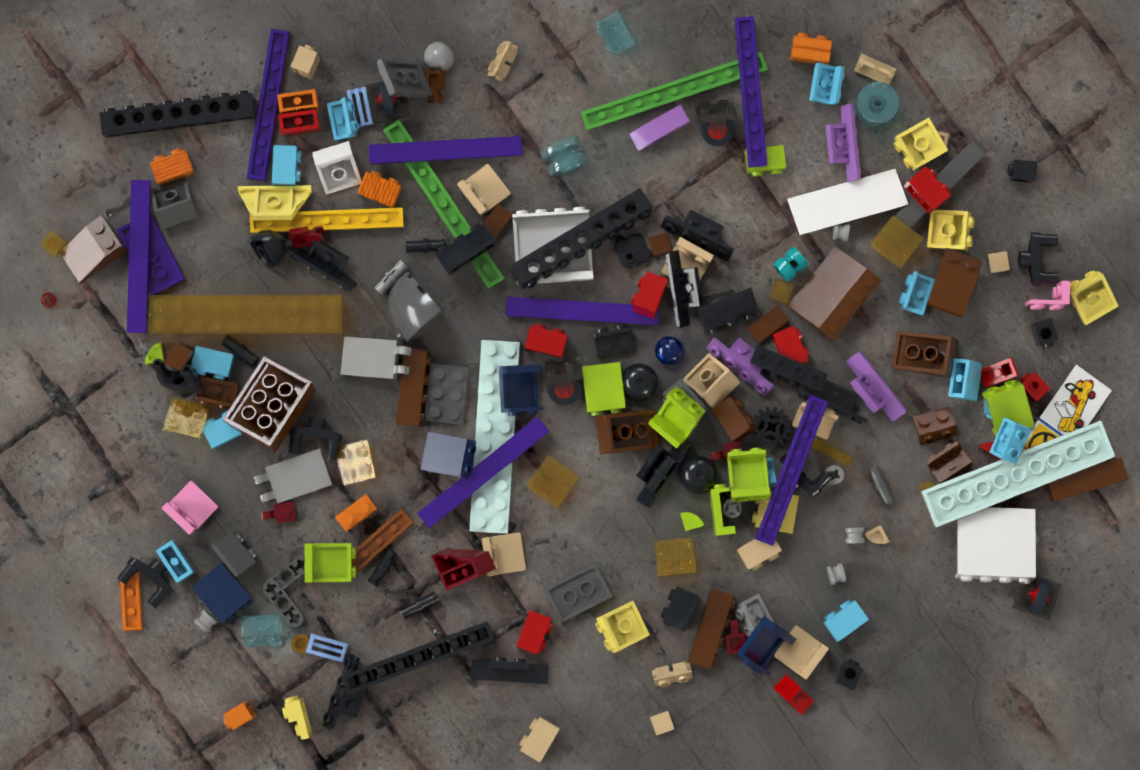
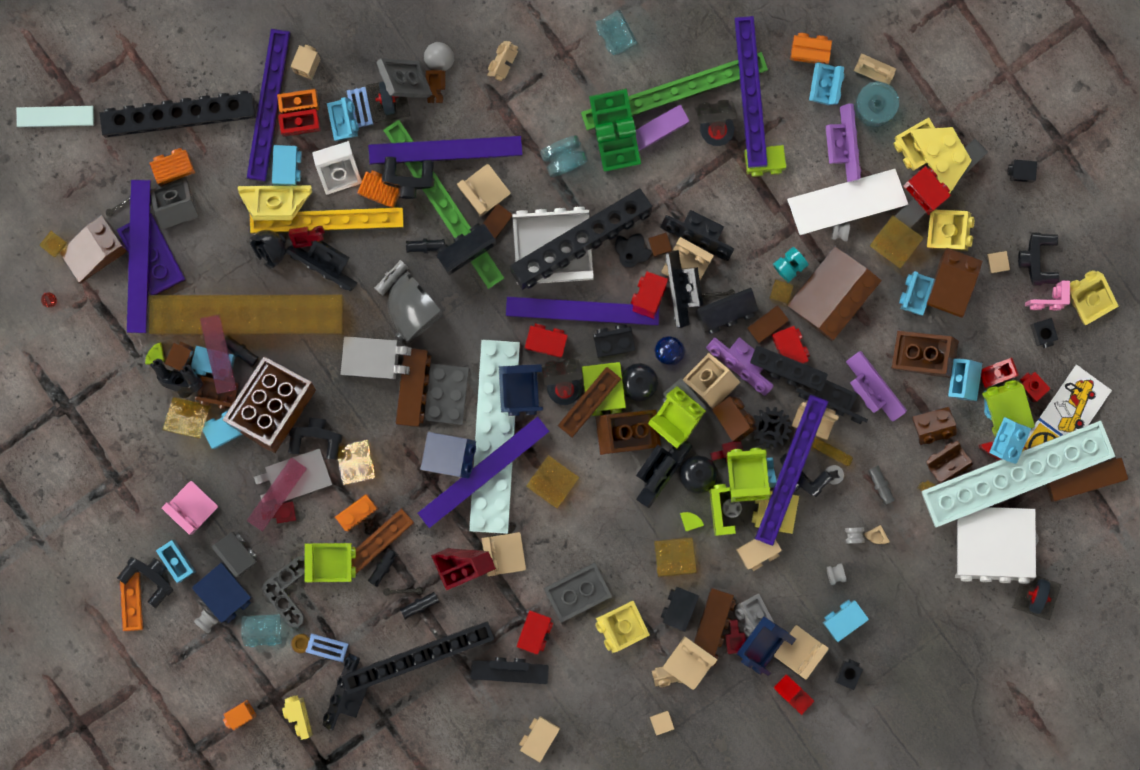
(55, 116): none -> light aqua tile
(218, 353): none -> clear pink tile
(276, 494): none -> clear pink tile
(408, 185): none -> black connector
(589, 402): none -> reddish brown tile
(615, 129): none -> green plate
(689, 663): none -> tan bracket
(943, 153): none -> light yellow wing

